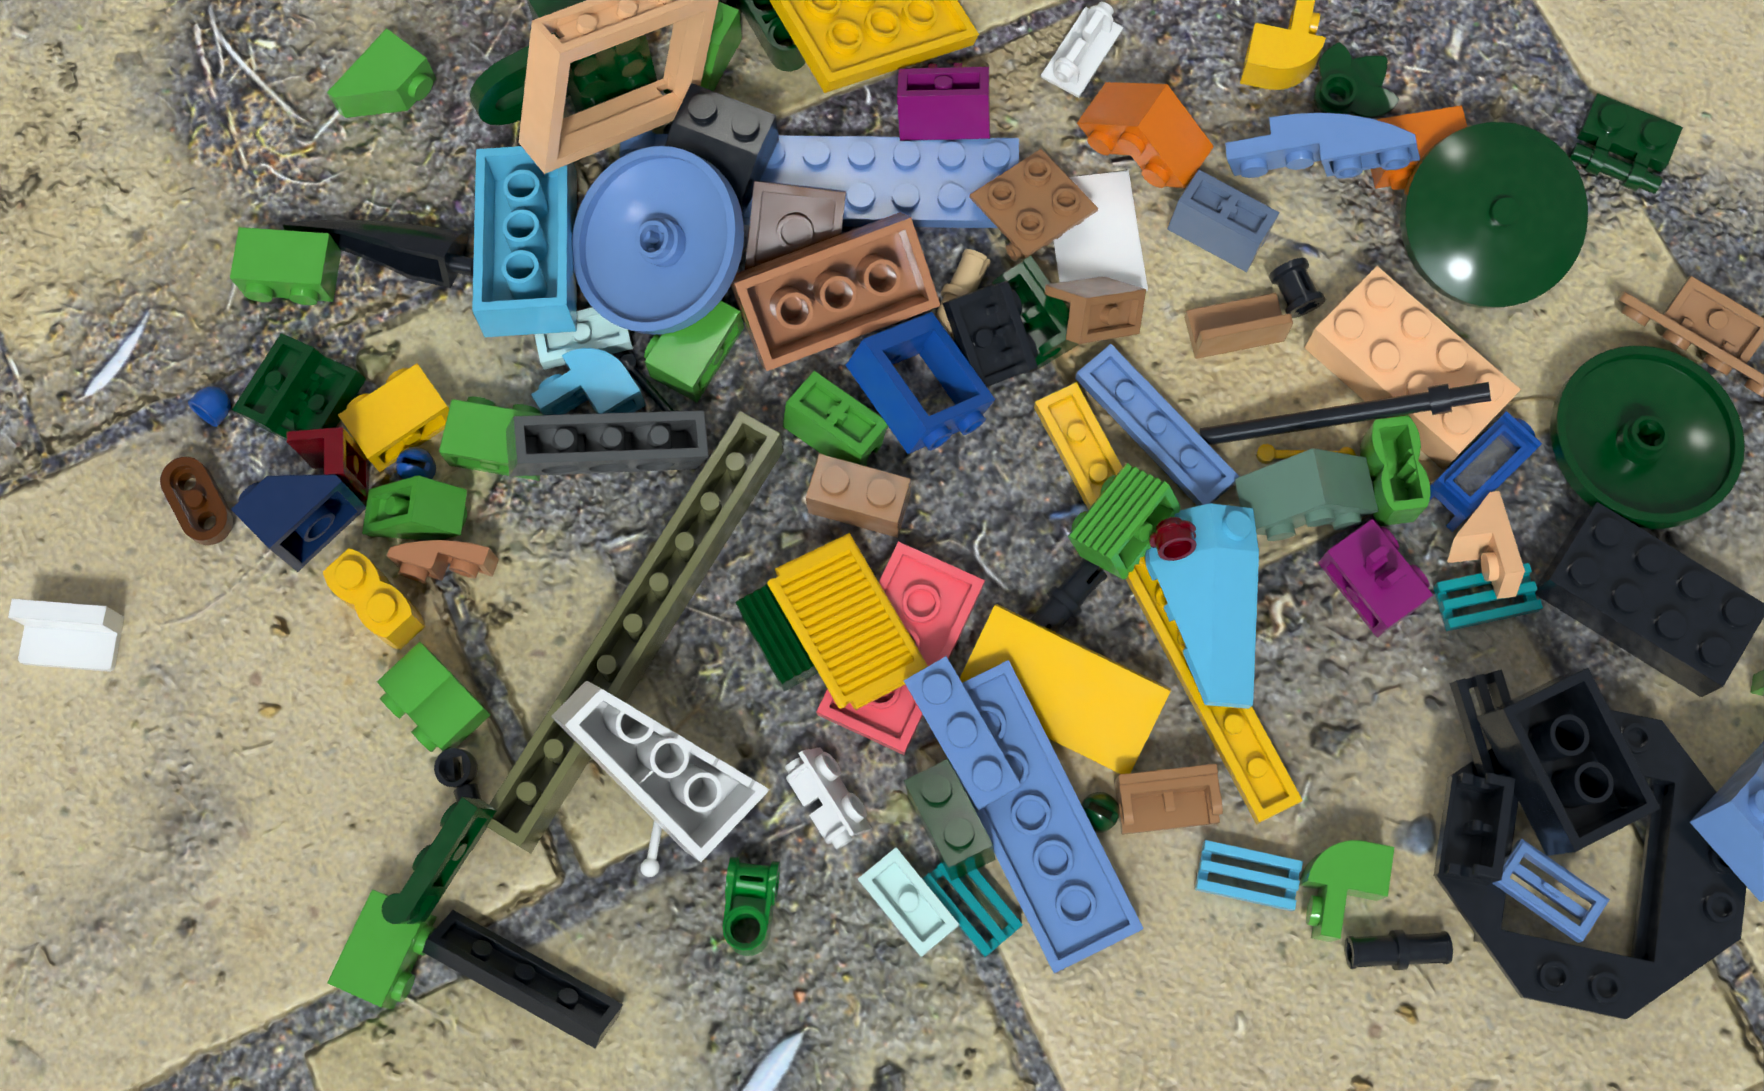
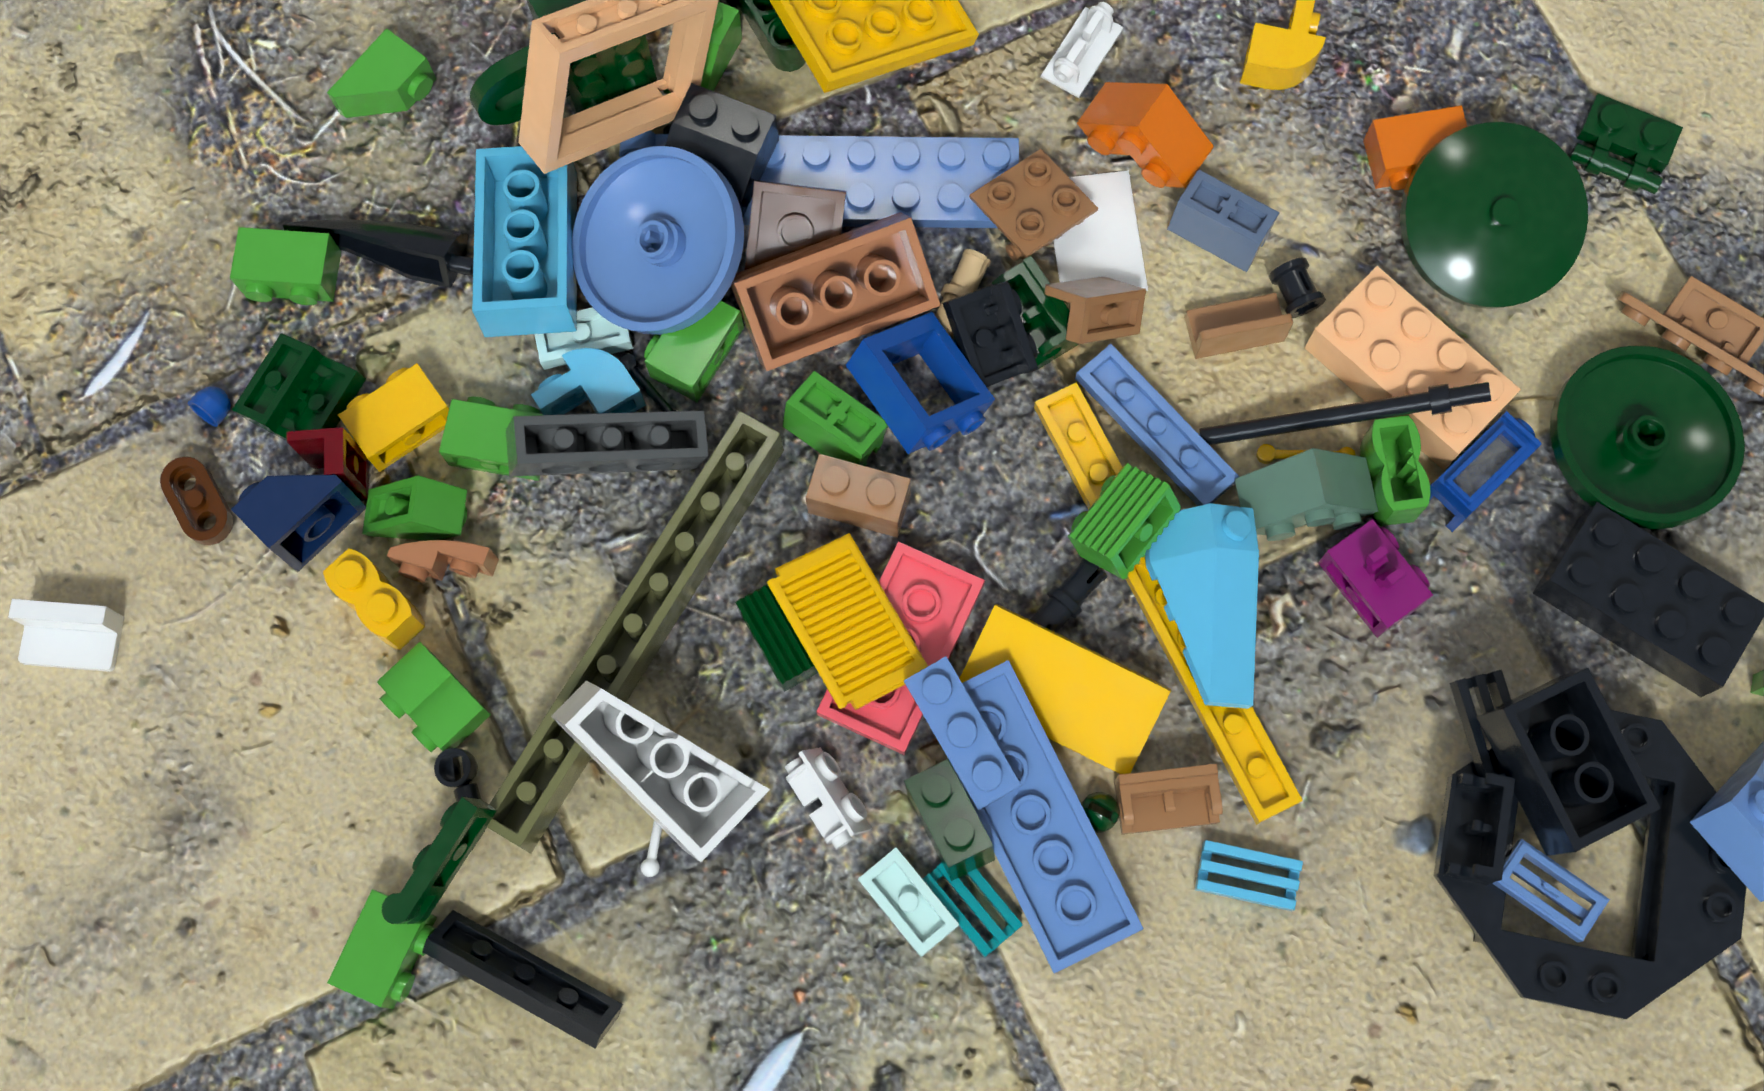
(419, 454): blue hinge -> none
(750, 901): green piece -> none
(944, 103): magenta brick -> none
(1174, 539): dark red plate -> none
(1340, 141): medium blue slope -> none
(1342, 870): bright green brick -> none
(1357, 83): dark green plate -> none
(1398, 950): black pin -> none
(1491, 539): light nougat slope -> none
(1527, 589): teal tile -> none

